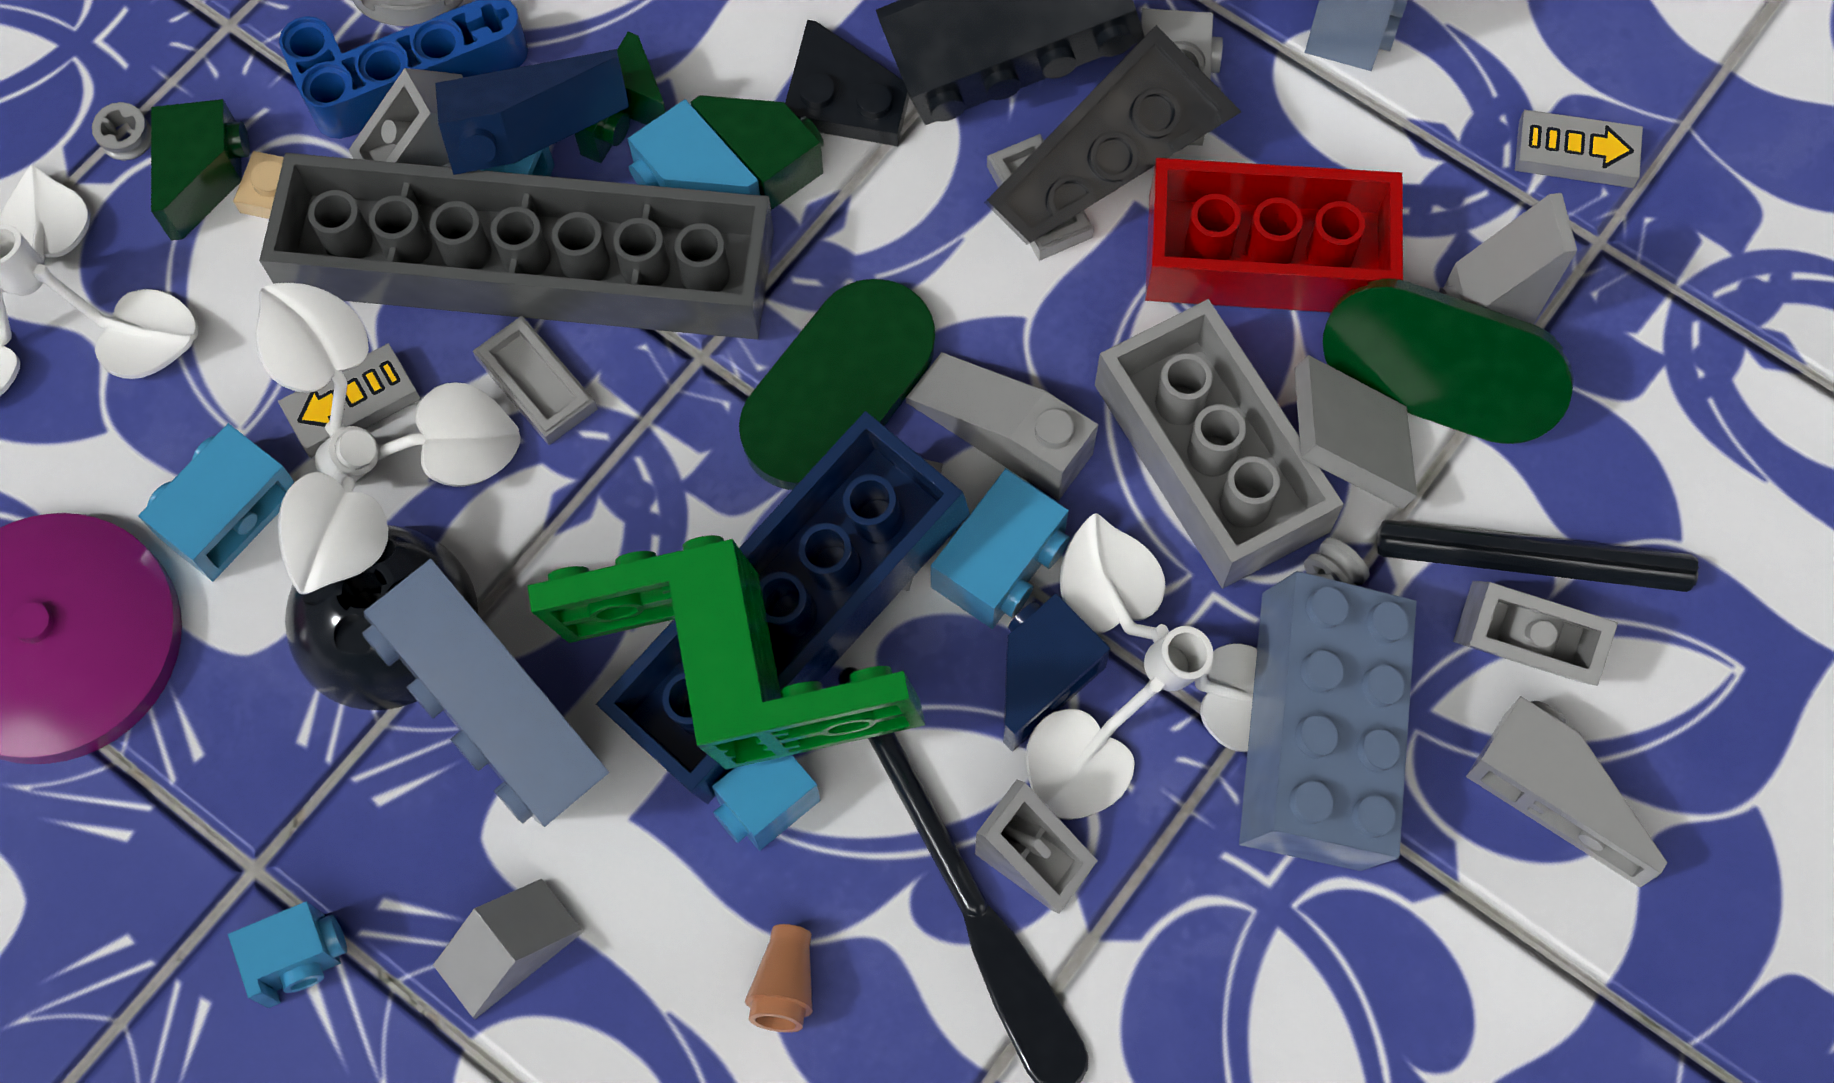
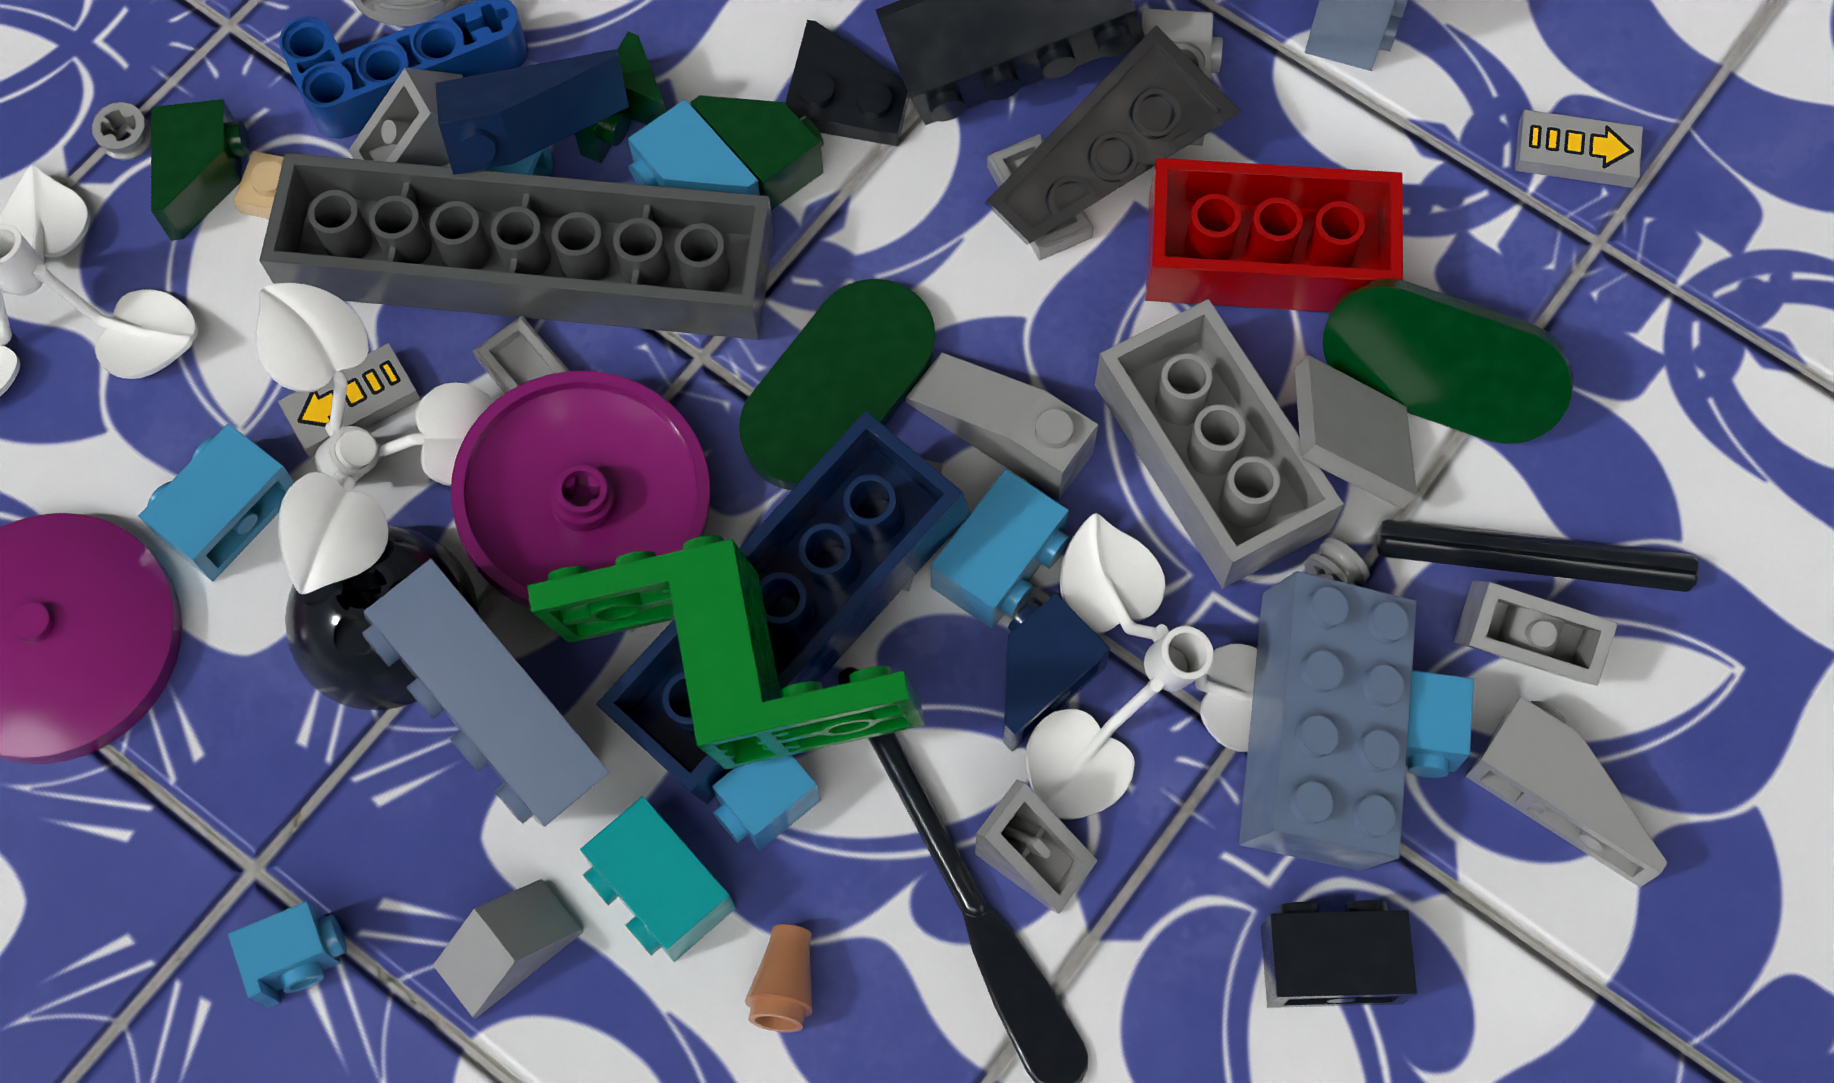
(575, 478): none -> magenta dish
(656, 880): none -> teal brick
(1337, 956): none -> black brick
(1438, 723): none -> dark azure brick
(1518, 264): light grey slope -> none

